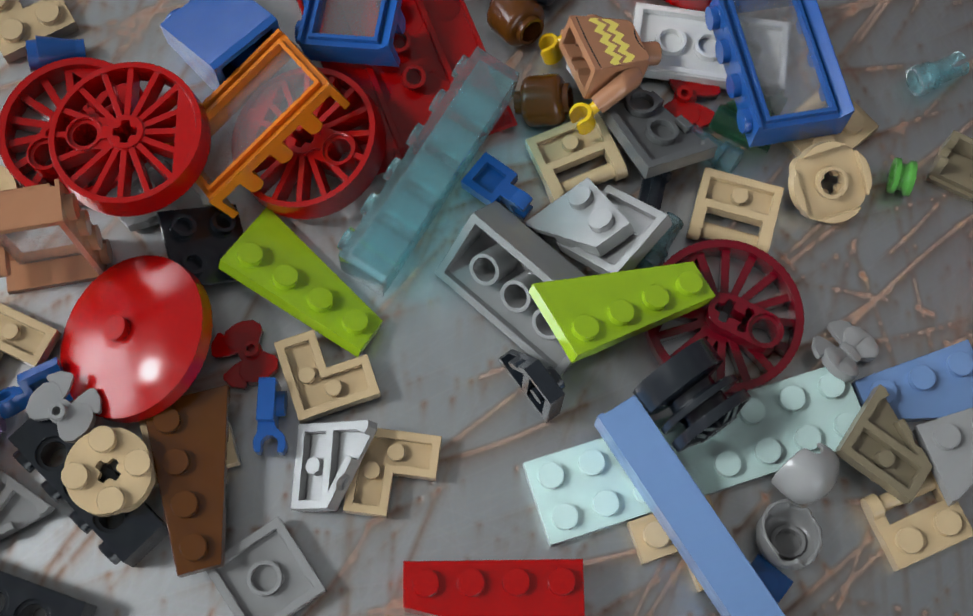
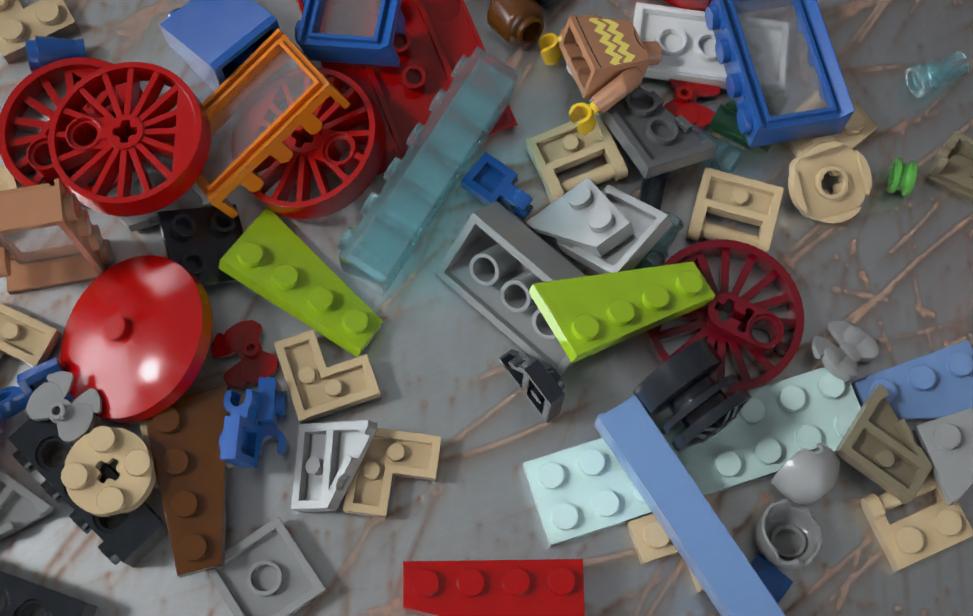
(241, 433): none -> blue plate
(544, 100): reddish brown head -> none

